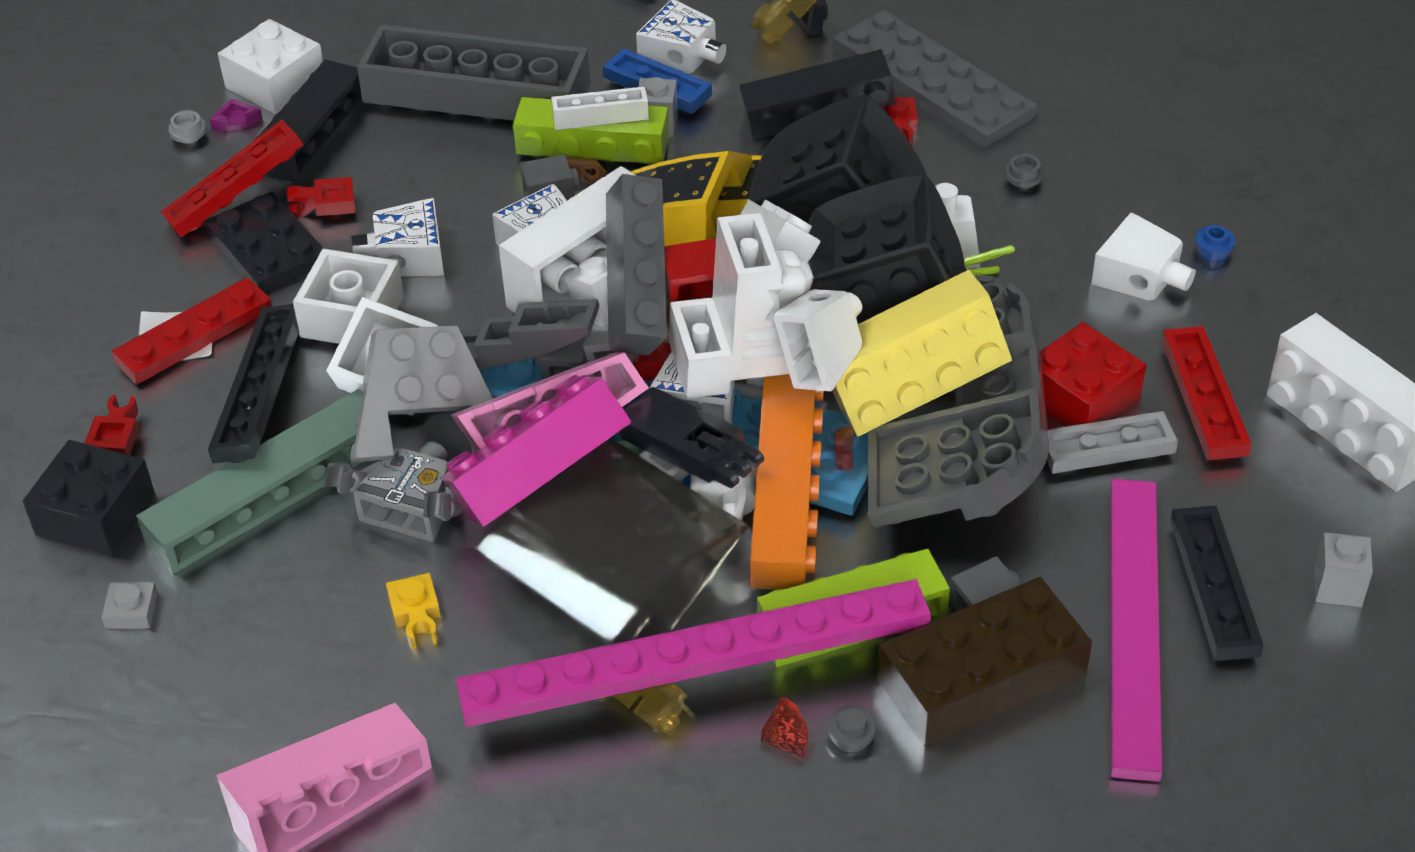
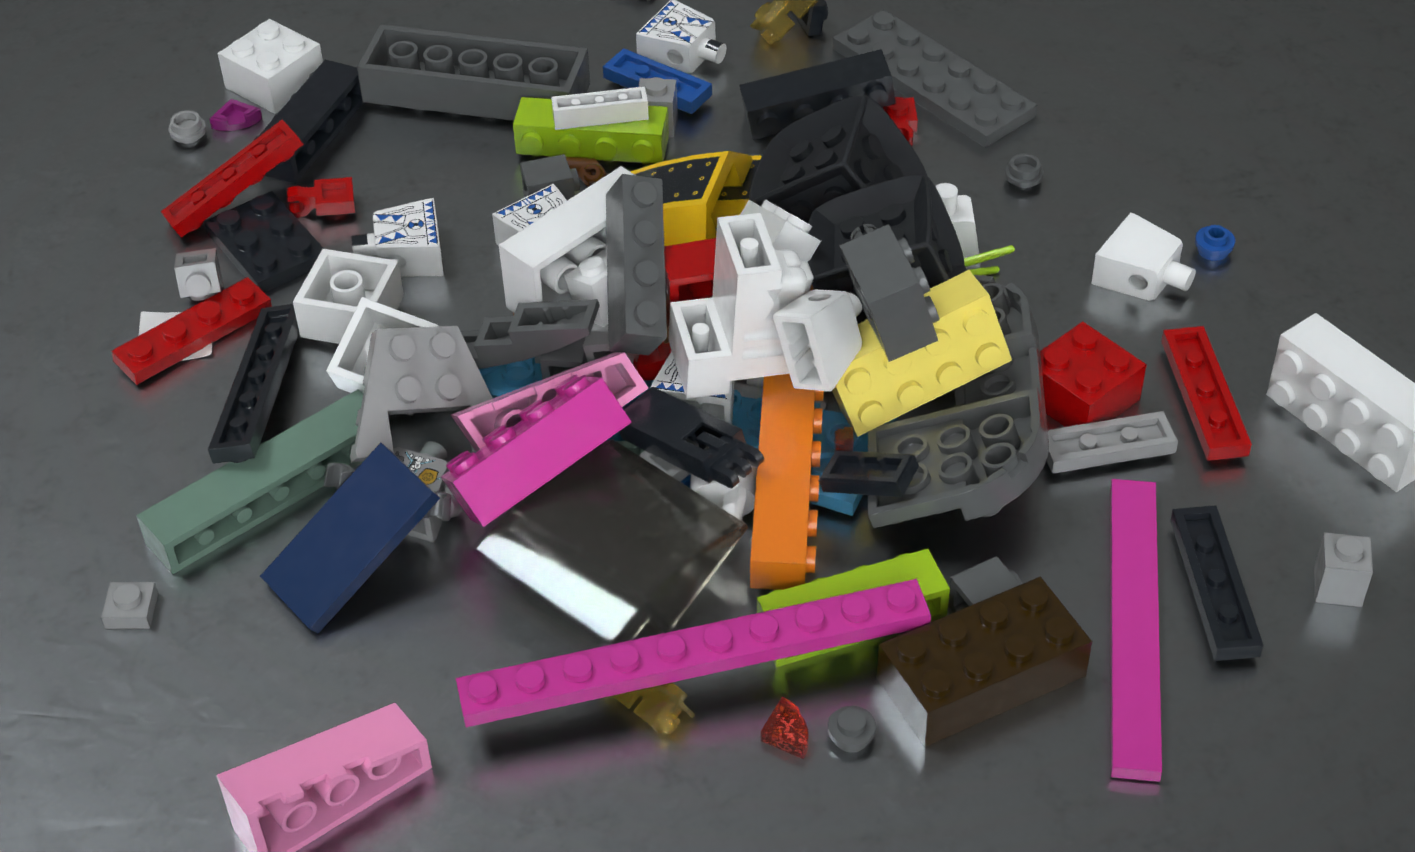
(89, 497): black brick -> none
(117, 429): red plate -> none
(198, 274): none -> light grey brick
(349, 538): none -> dark blue tile
(414, 606): yellow plate -> none
(869, 473): none -> black plate
(891, 290): none -> dark grey brick

